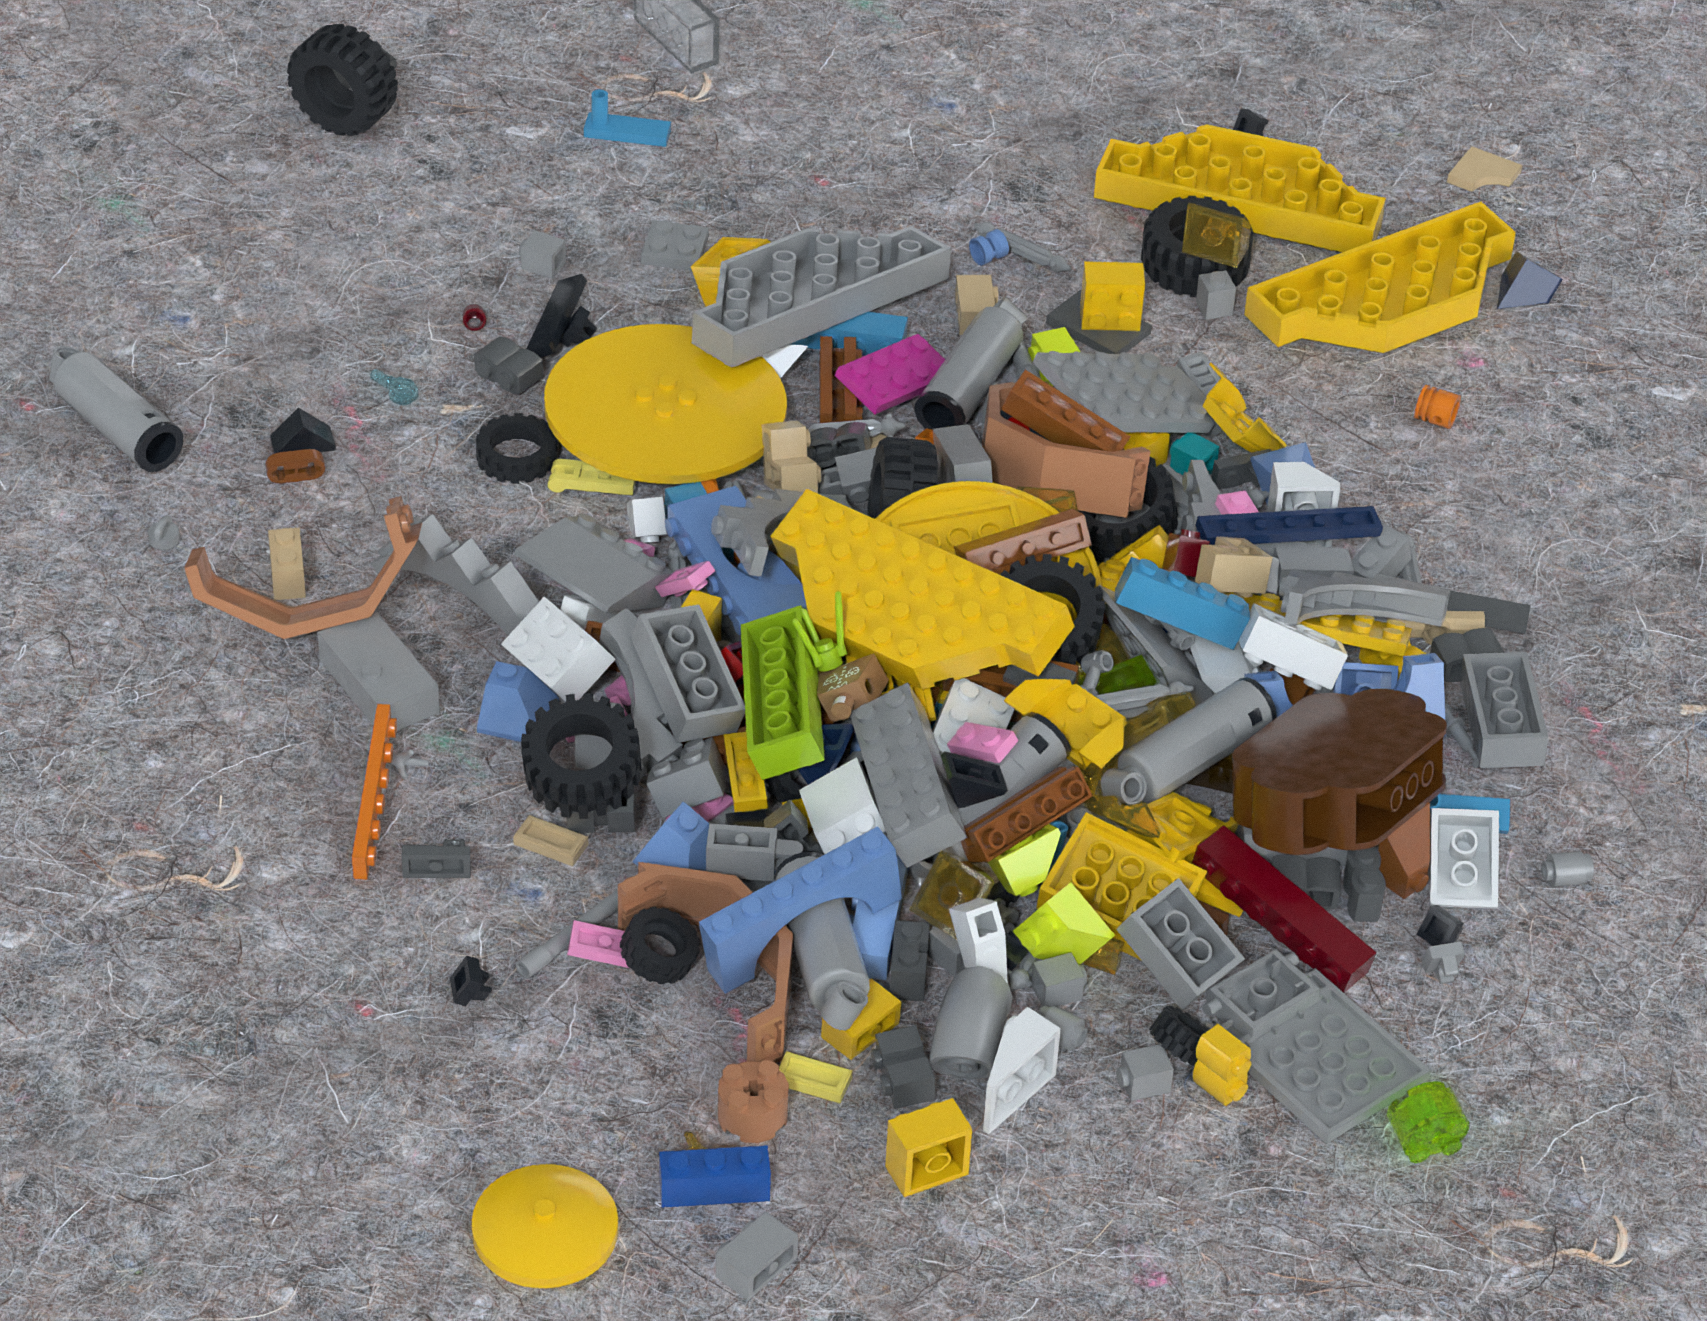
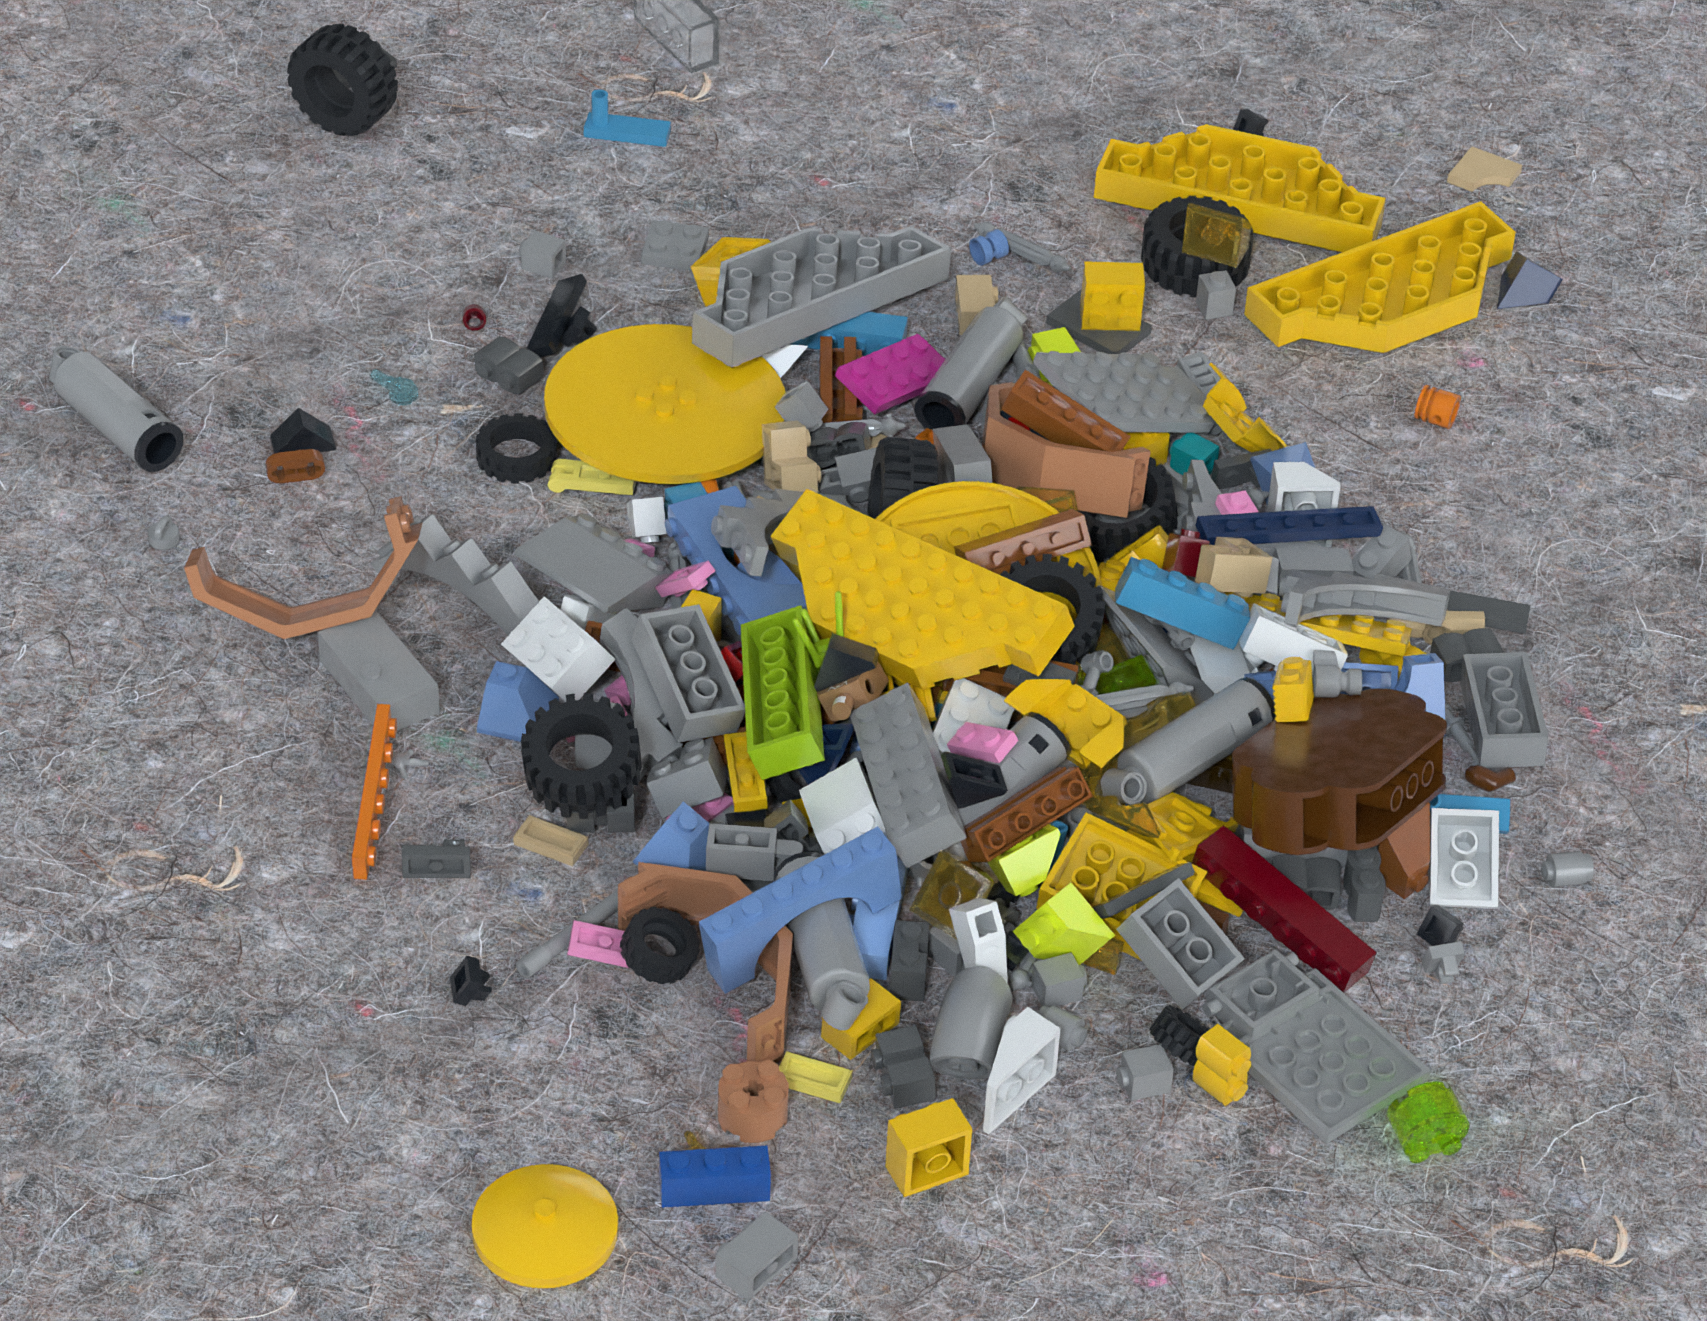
(286, 563): tan brick -> none
(802, 405): none -> light grey brick
(843, 661): none -> black slope
(1143, 890): none -> dark grey tile
(1293, 690): none -> yellow brick
(1330, 680): none -> light grey piece
(1487, 779): none -> reddish brown arm

